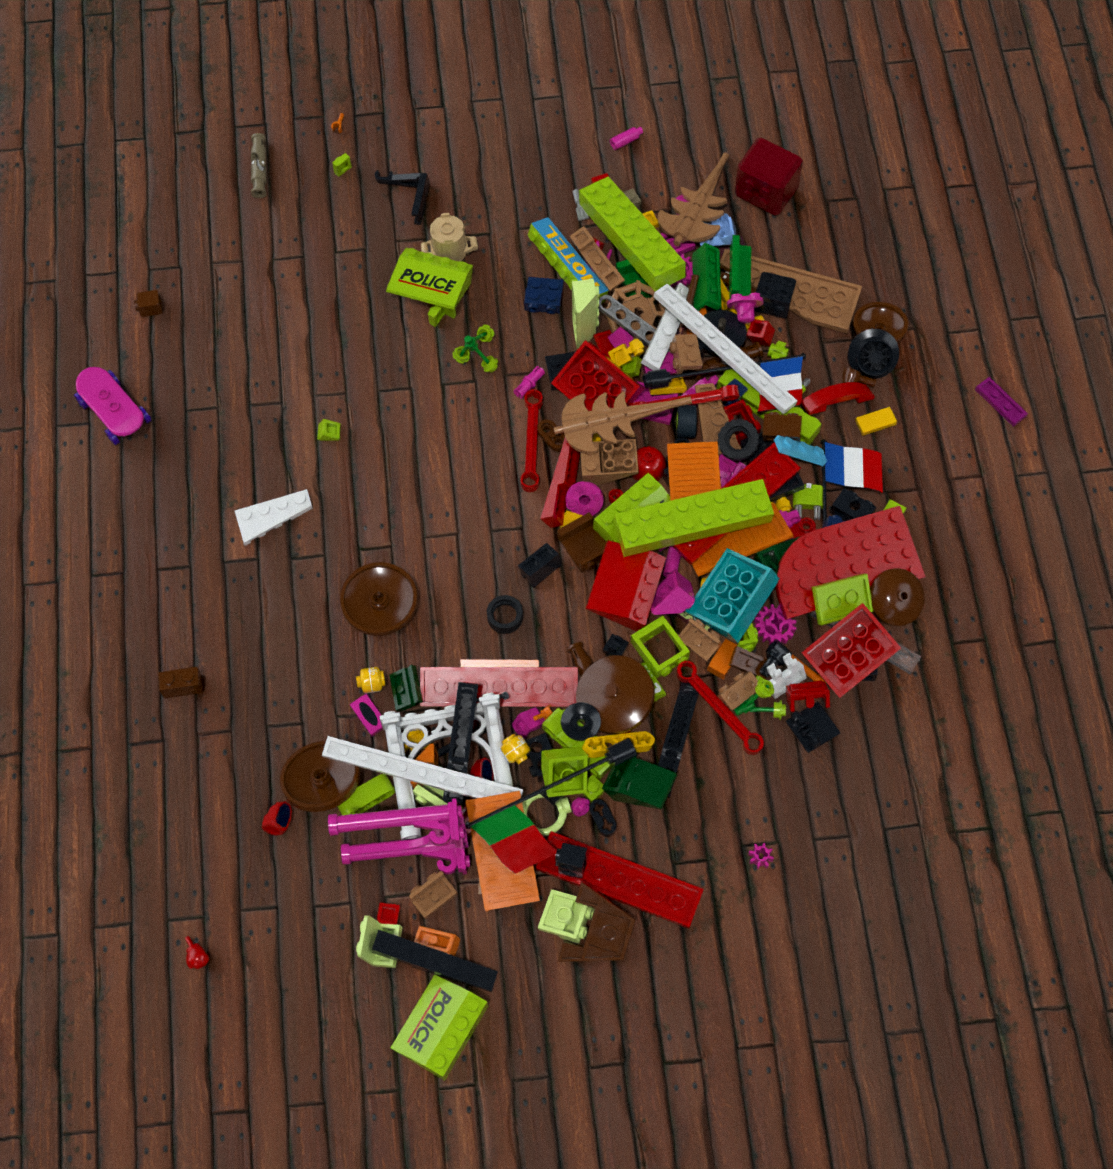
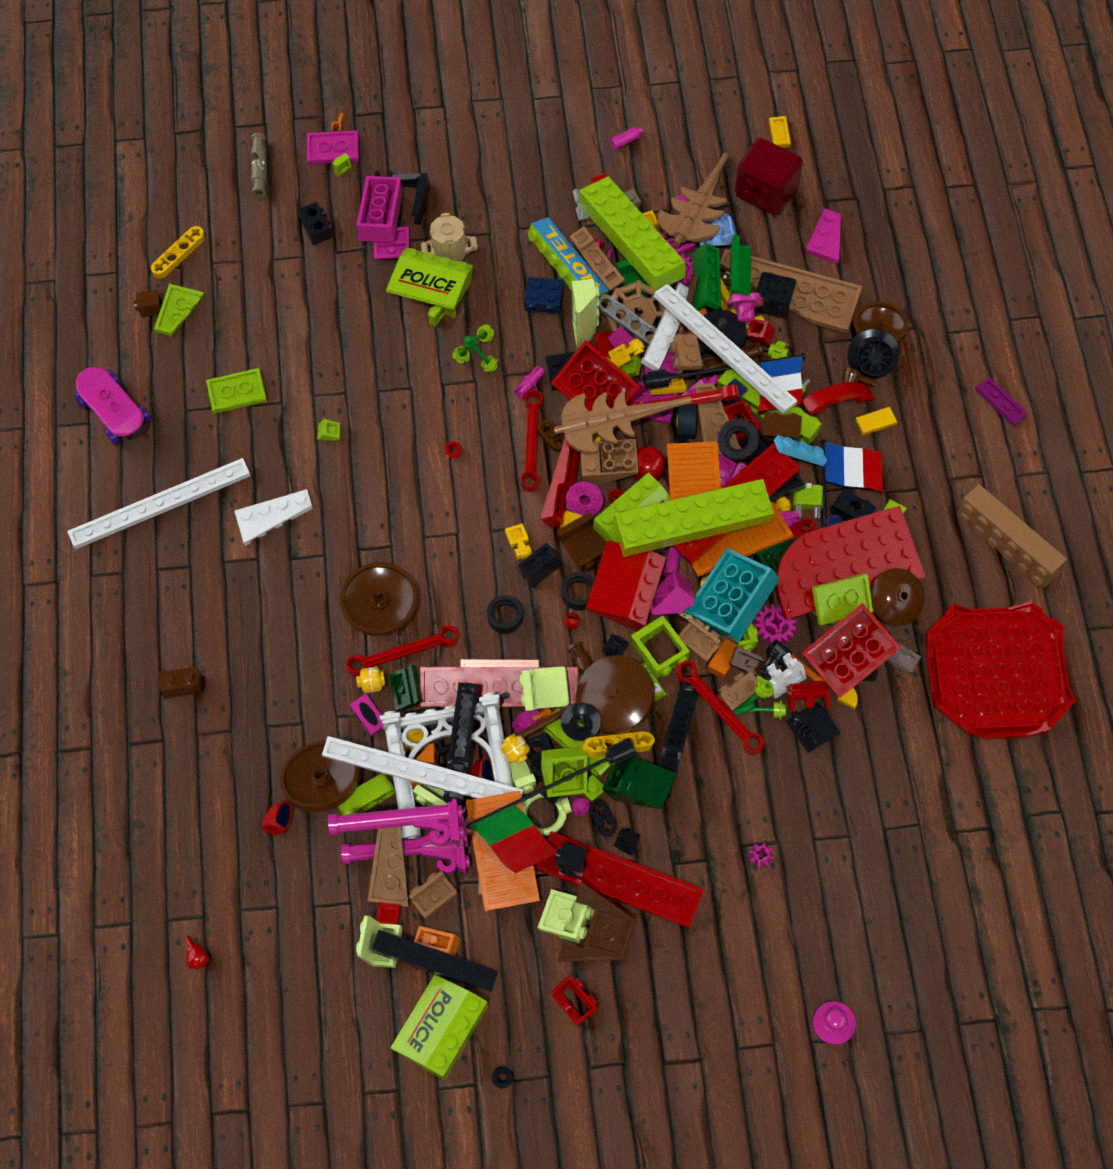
(158, 503): none -> white plate
(176, 308): none -> lime wing
(180, 253): none -> yellow beam
(236, 390): none -> lime tile
(314, 223): none -> black brick
(327, 146): none -> dark pink tile
(379, 209): none -> dark pink brick
(388, 870): none -> medium nougat wing
(394, 249): none -> dark pink slope
(404, 650): none -> red piece
(451, 444): none -> red bush
(497, 1072): none -> black plate
(518, 537): none -> yellow plate
(522, 777): none -> yellowish green bracket
(542, 723): none -> reddish brown bar
(544, 688): none -> yellowish green bracket
(566, 1006): none -> red window
(570, 623): none -> red hinge
(571, 579): none -> black tyre
(626, 841): none -> black tile
(779, 131): none -> yellow tile
(826, 237): none -> dark pink wing
(834, 1023): none -> dark pink plate
(849, 699): none -> yellow tile
(999, 670): none -> red plate
(1011, 536): none -> medium nougat brick

